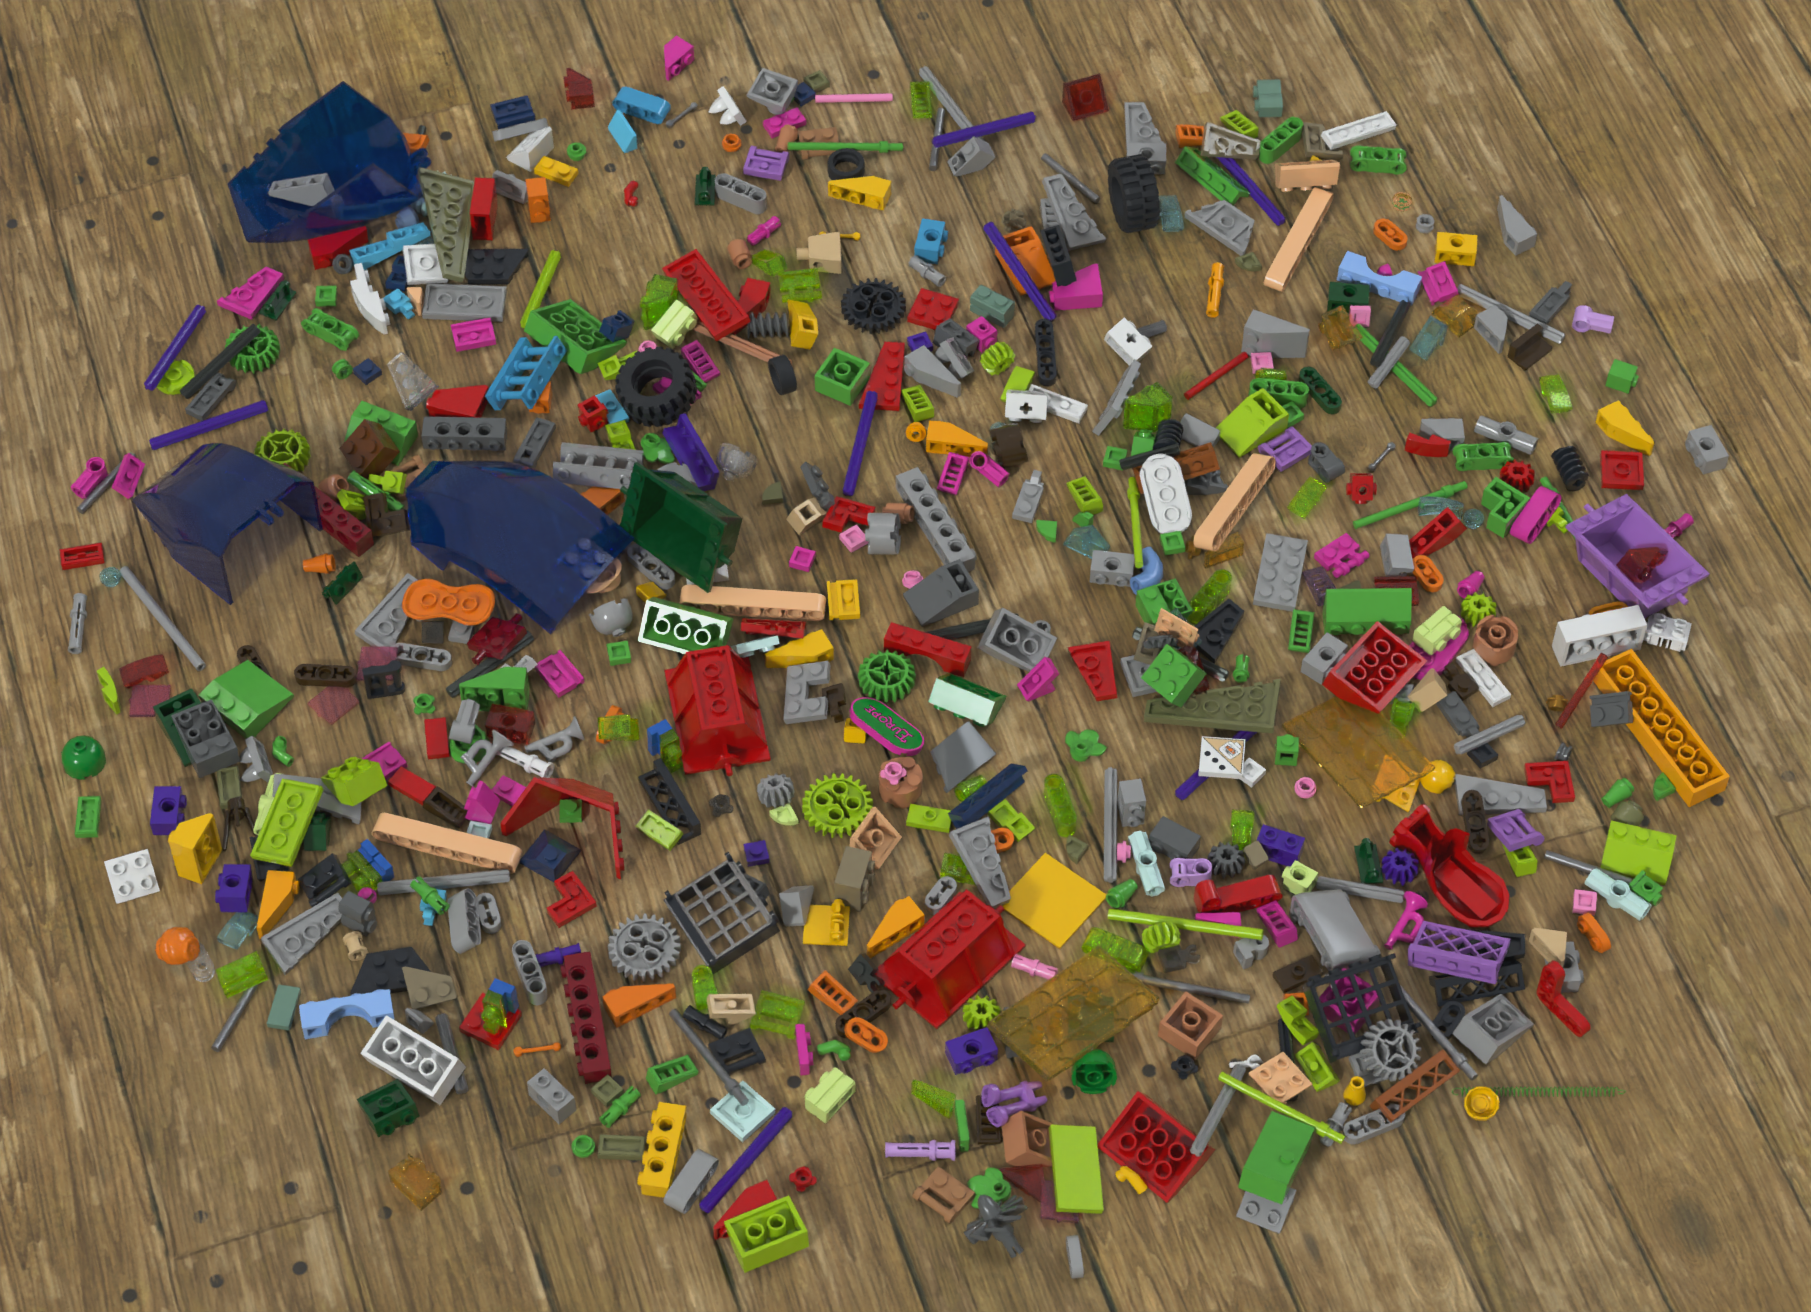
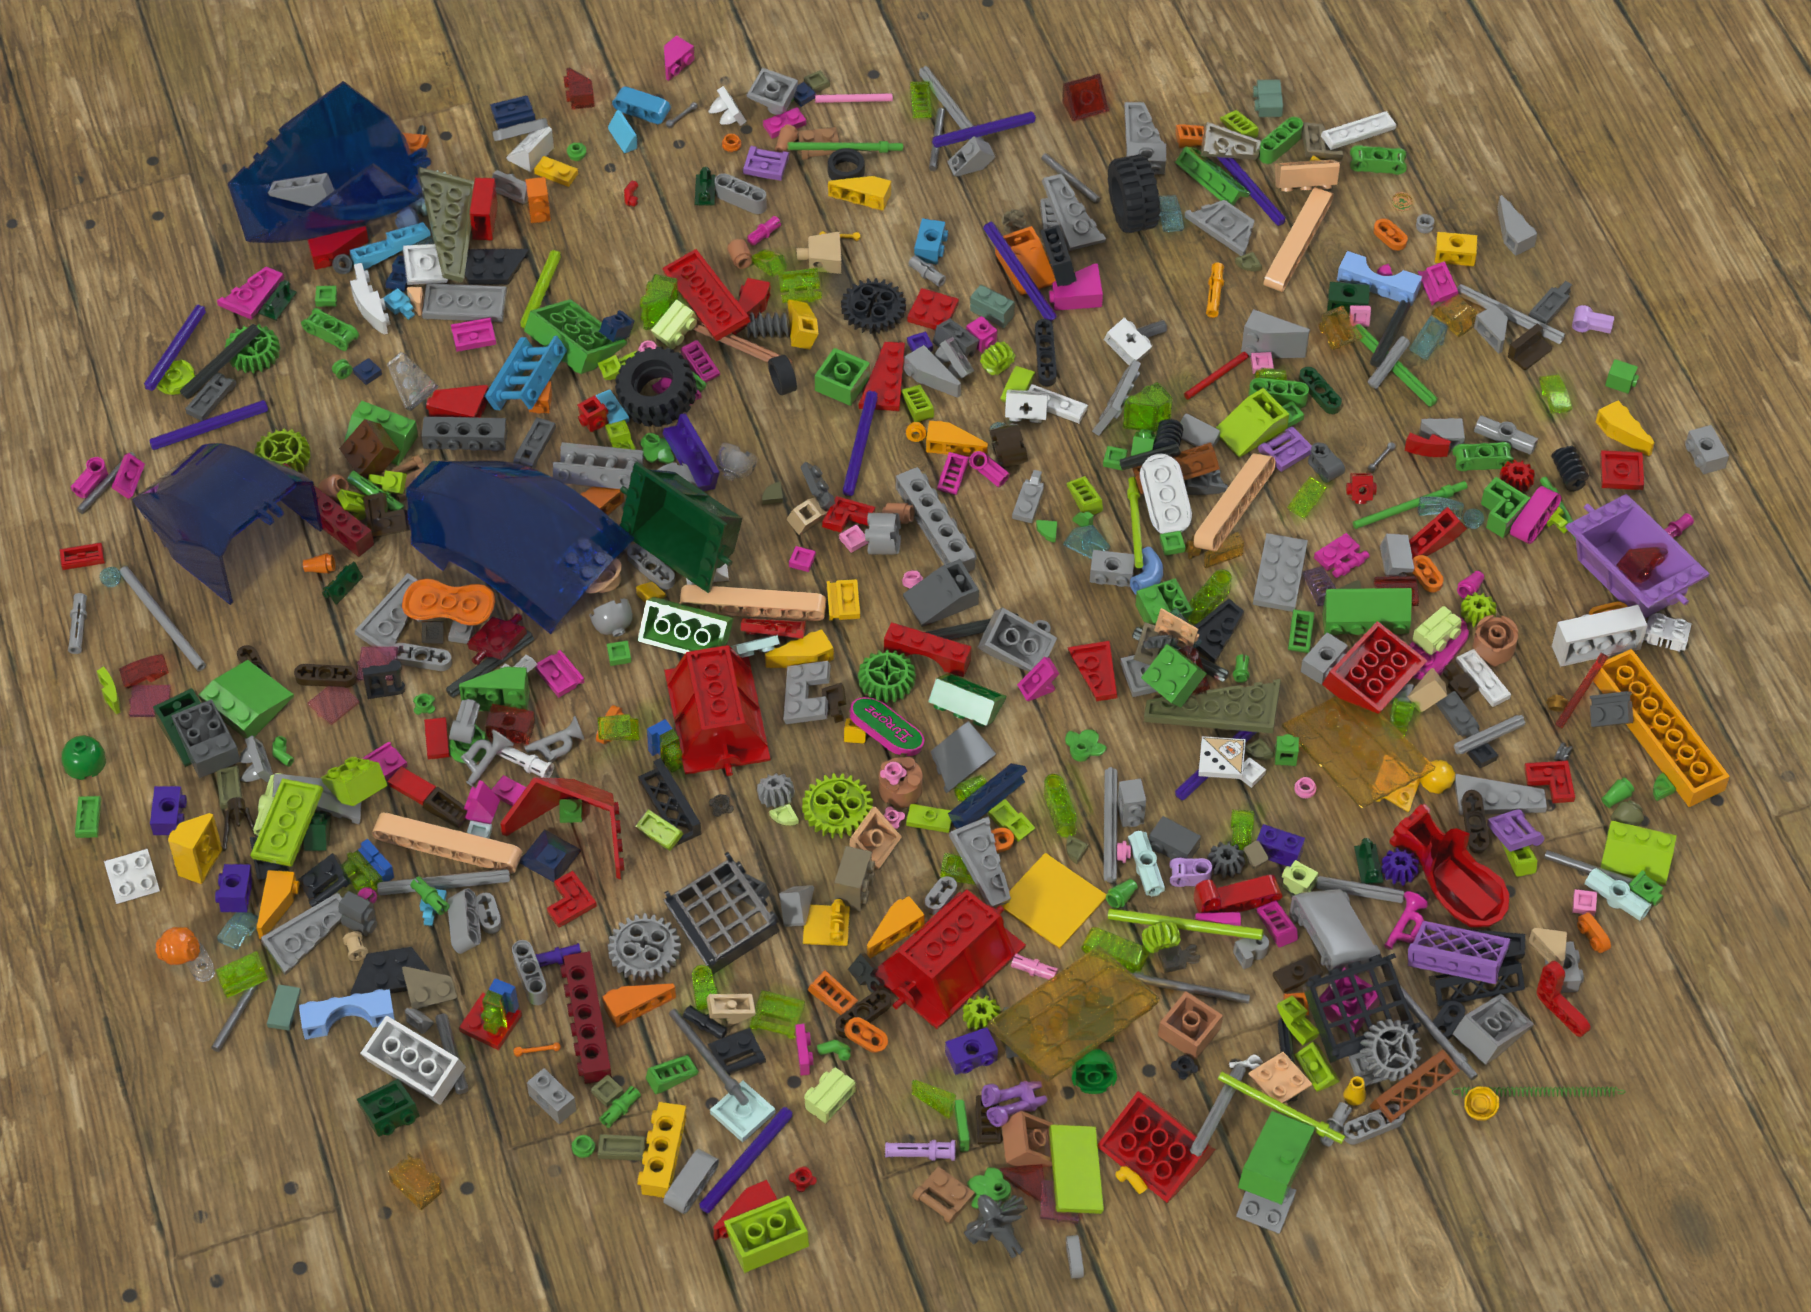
(756, 853): dark purple plate -> none
(898, 816): none -> bright pink plate
(1258, 750): none -> olive tile

